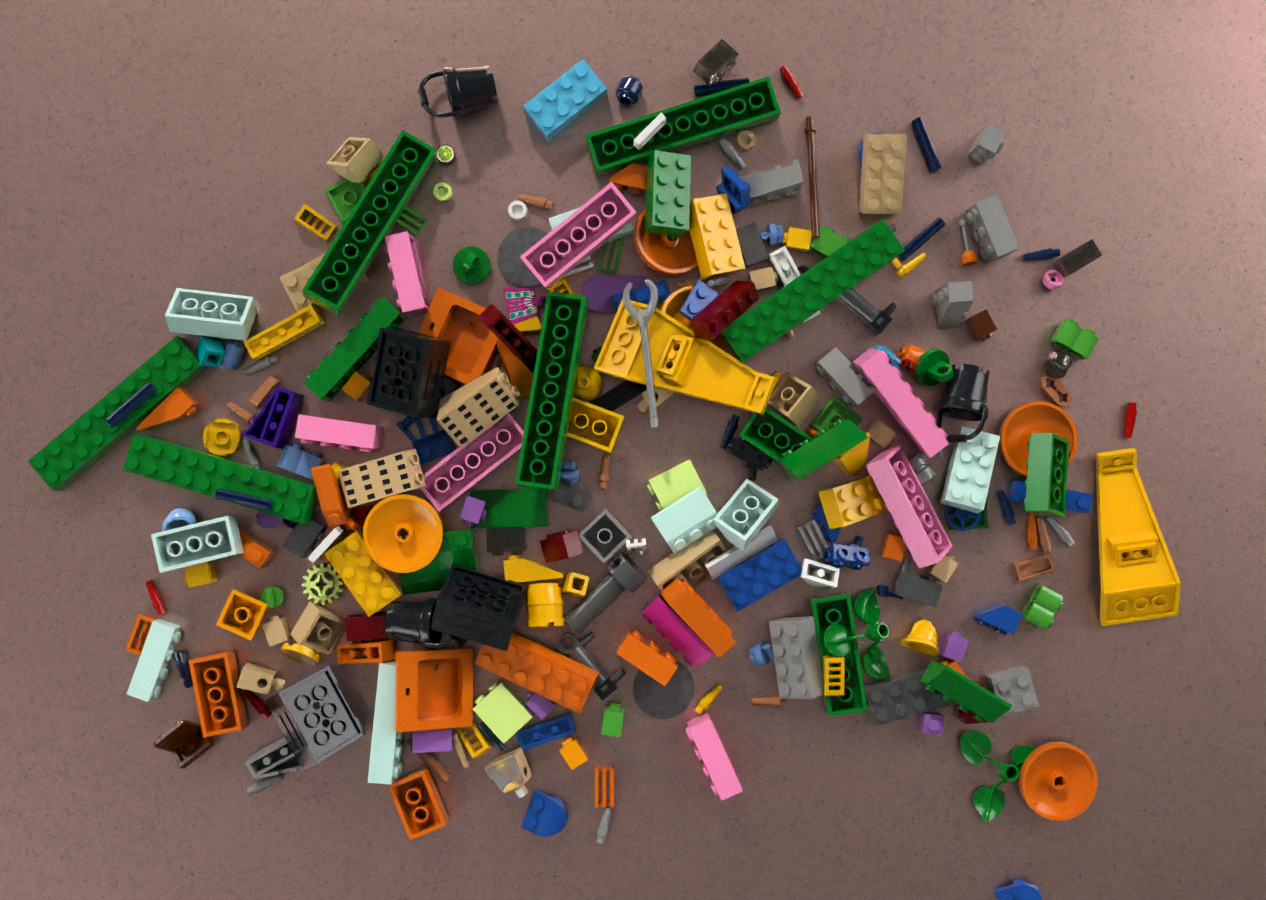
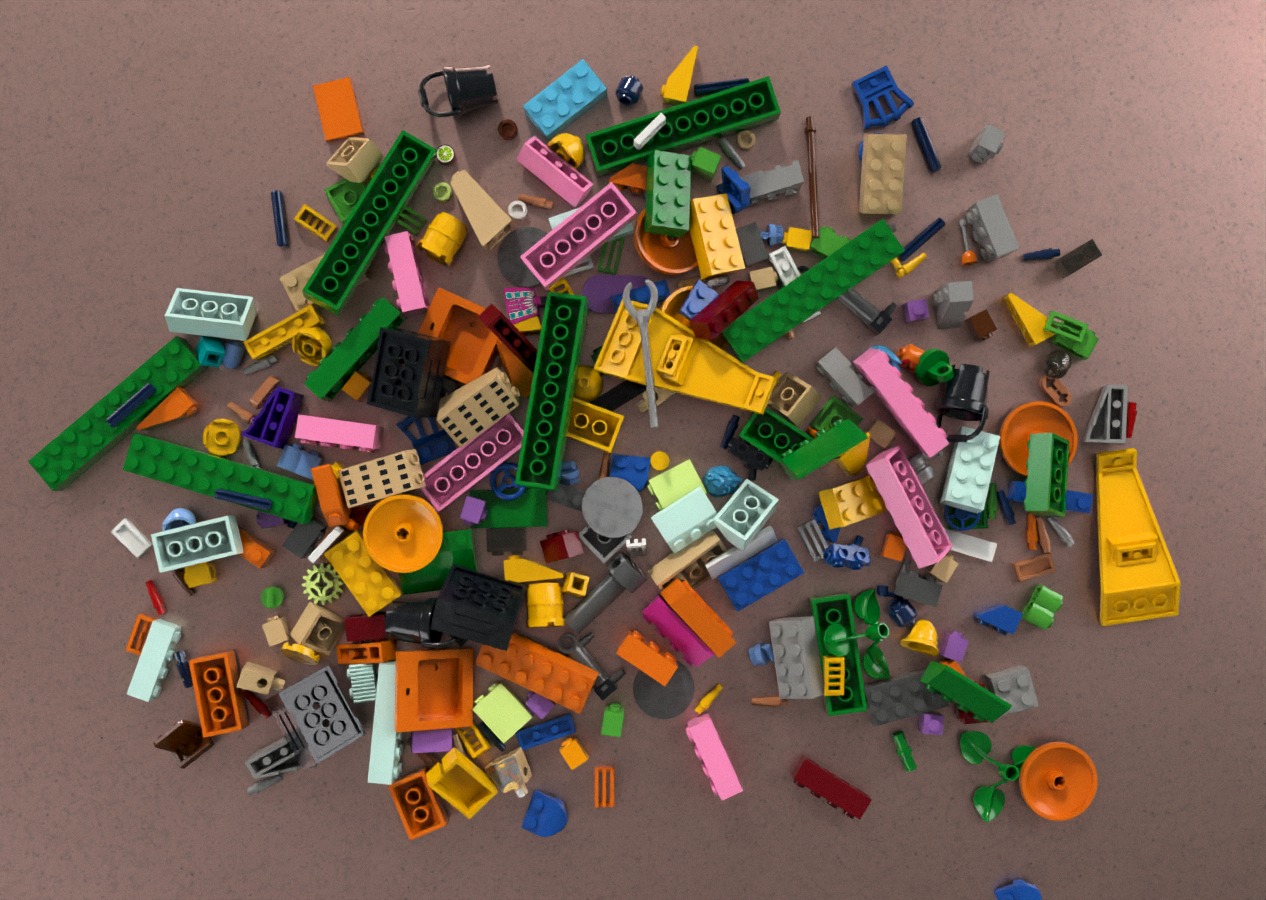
(131, 538): none -> white tile
(178, 574): none -> reddish brown animal
(242, 614): light orange slope -> none
(279, 218): none -> dark blue axle
(312, 345): none -> yellow cylinder
(338, 109): none -> orange tile
(363, 681): none -> light aqua brick
(443, 238): none -> yellow piece
(461, 783): none -> yellow piece
(471, 265): green tile -> none
(485, 216): none -> tan slope
(497, 490): none -> blue piece
(507, 129): none -> copper tile
(554, 171): none -> bright pink brick
(568, 148): none -> yellow cylinder
(604, 825): light grey animal -> none
(612, 507): none -> flat silver sticker
(632, 469): none -> blue slope
(659, 460): none -> yellow tile
(679, 82): none -> yellow slope
(704, 164): none -> bright green brick
(716, 63): clear smoke brick -> none
(721, 481): none -> dark azure hair
(790, 80): red animal -> none
(819, 574): white slope -> none
(831, 787): none -> dark red brick
(874, 86): none -> blue plate
(902, 612): none -> dark blue head
(904, 751): none -> green pin
(915, 311): none -> medium lavender brick
(971, 545): none -> white tile
(992, 505): none -> bright green animal
(1028, 319): none -> yellow slope
(1052, 314): none -> bright green tile
(1053, 279): bright pink tile -> none
(1109, 417): none -> light grey wedge

